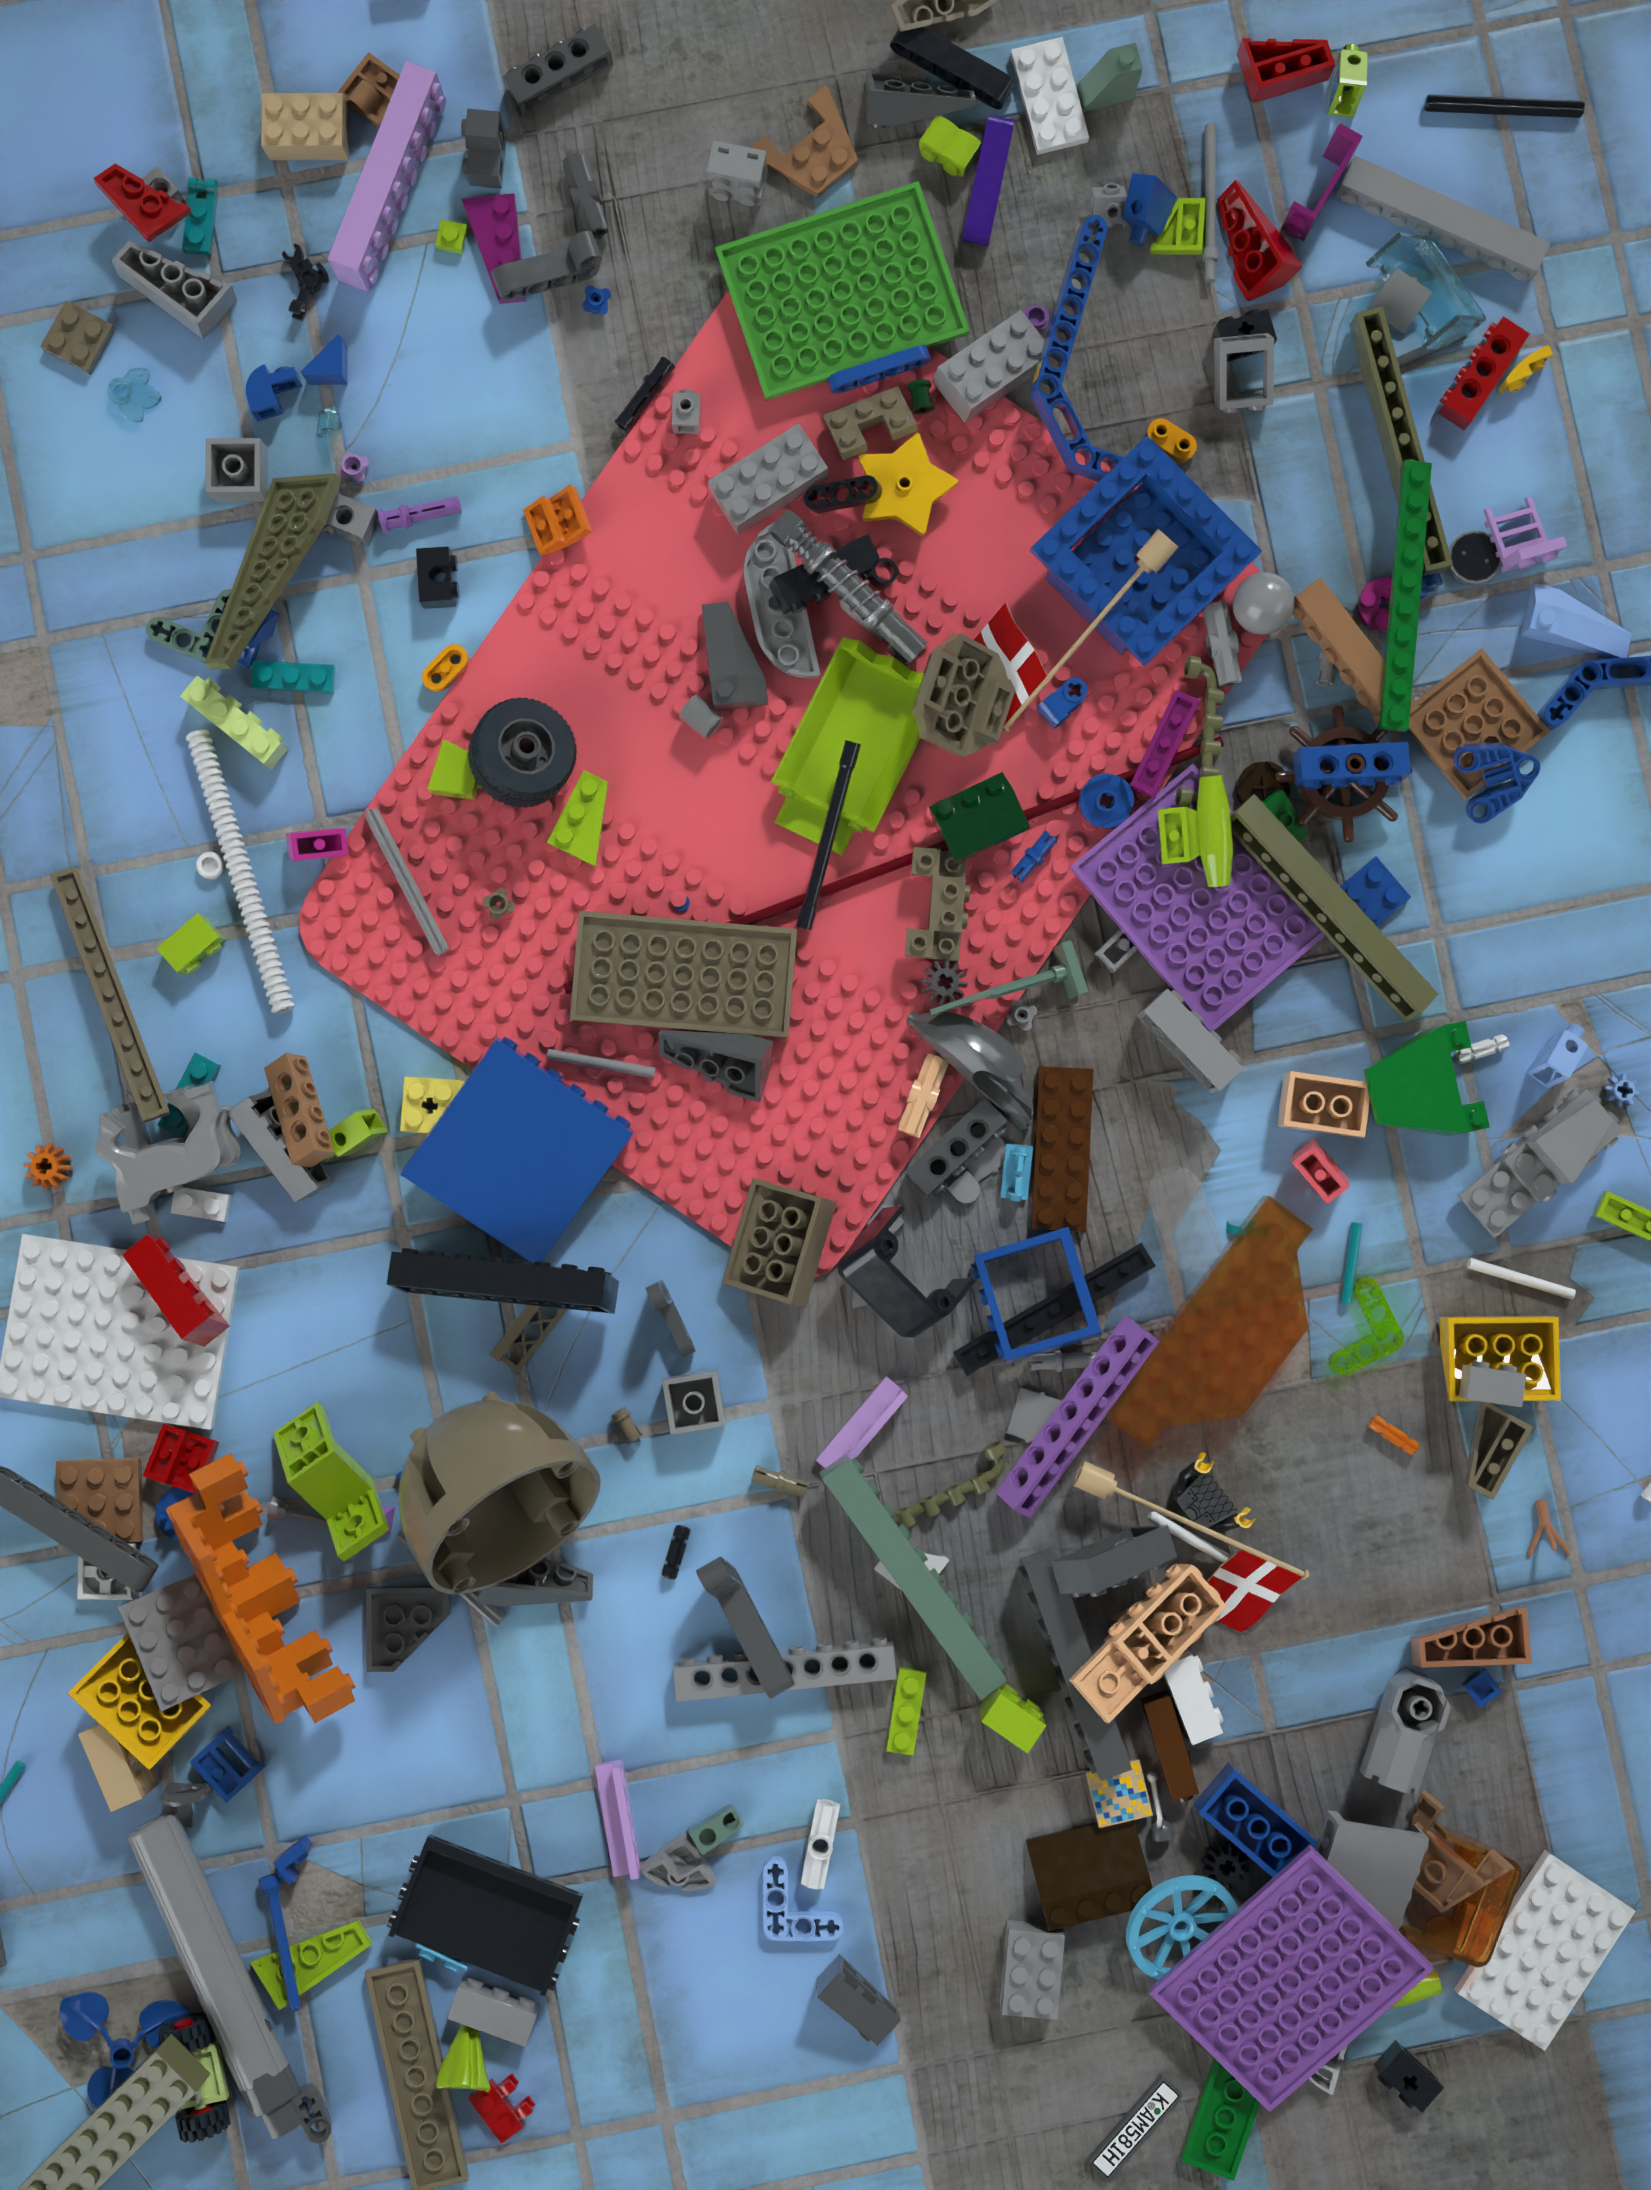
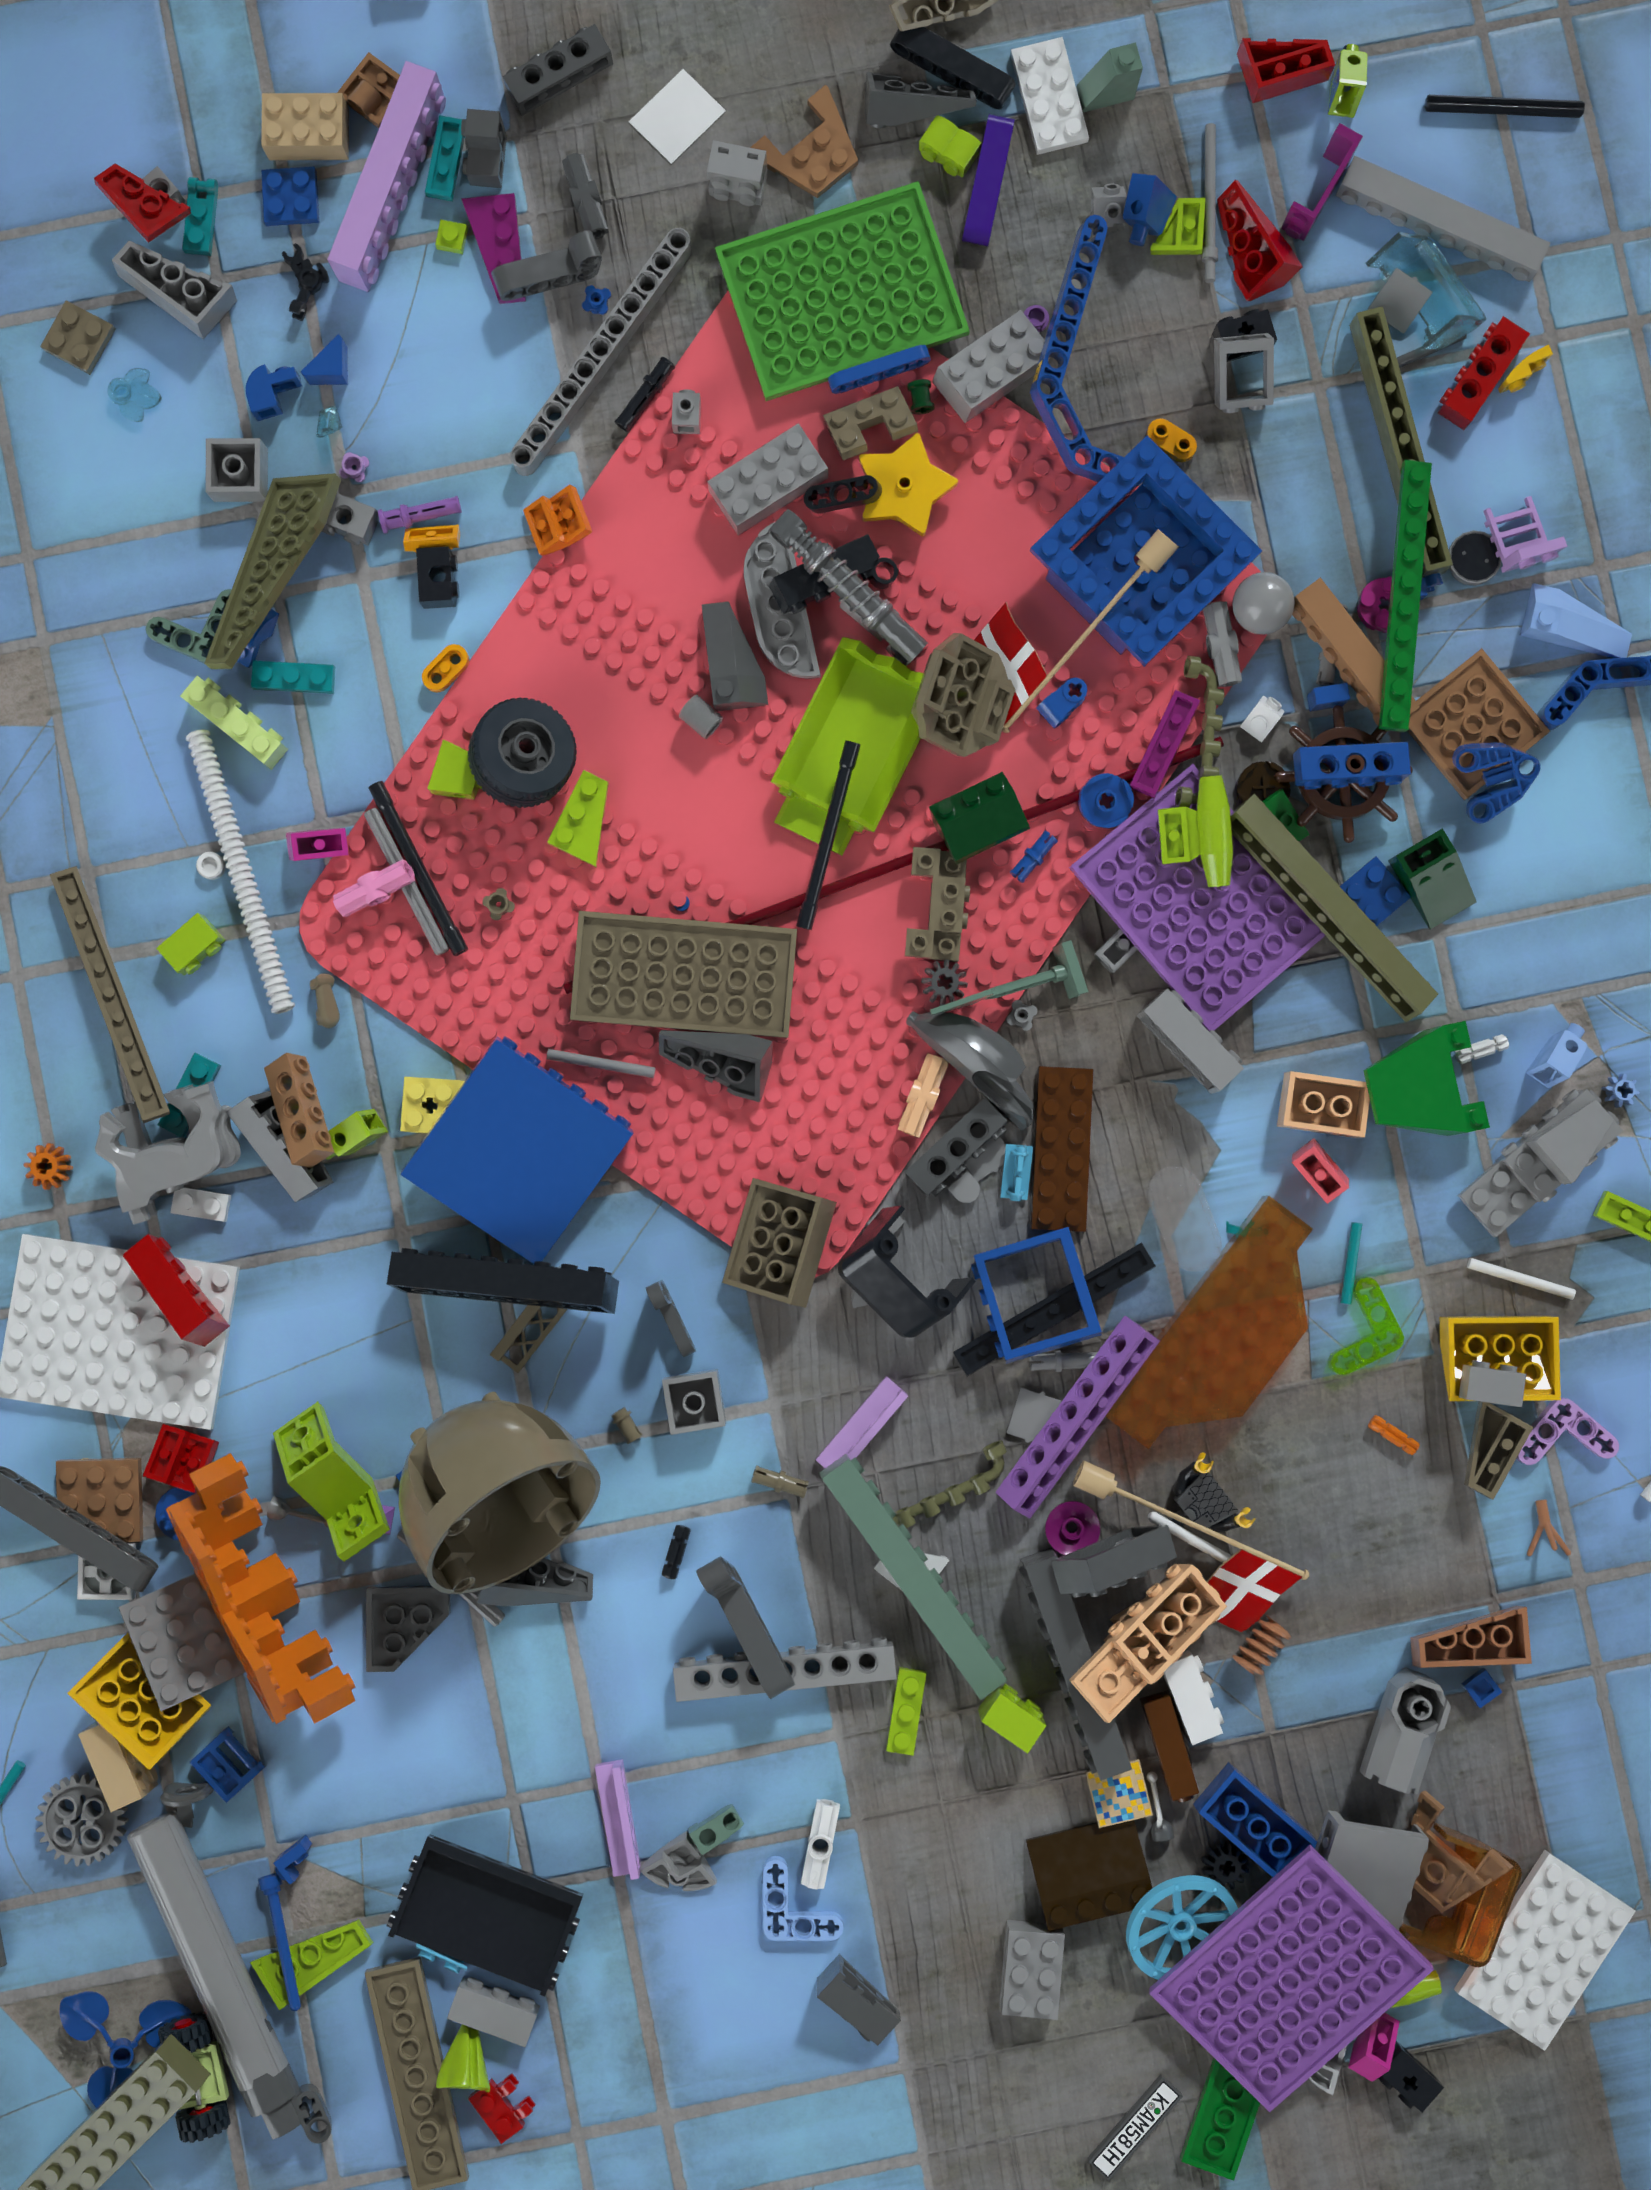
(57, 1816): none -> light grey gear
(290, 196): none -> blue plate
(327, 1011): none -> dark tan piece
(374, 888): none -> bright pink piece
(386, 805): none -> black piece
(431, 537): none -> light orange plate
(445, 159): none -> teal plate
(602, 339): none -> light grey beam
(677, 116): none -> white sticker
(1072, 1512): none -> magenta dish
(1262, 1646): none -> nougat piece
(1263, 718): none -> white bracket
(1328, 697): none -> blue piece
(1374, 2048): none -> dark pink slope
(1434, 878): none -> dark green slope
(1568, 1423): none -> lavender beam

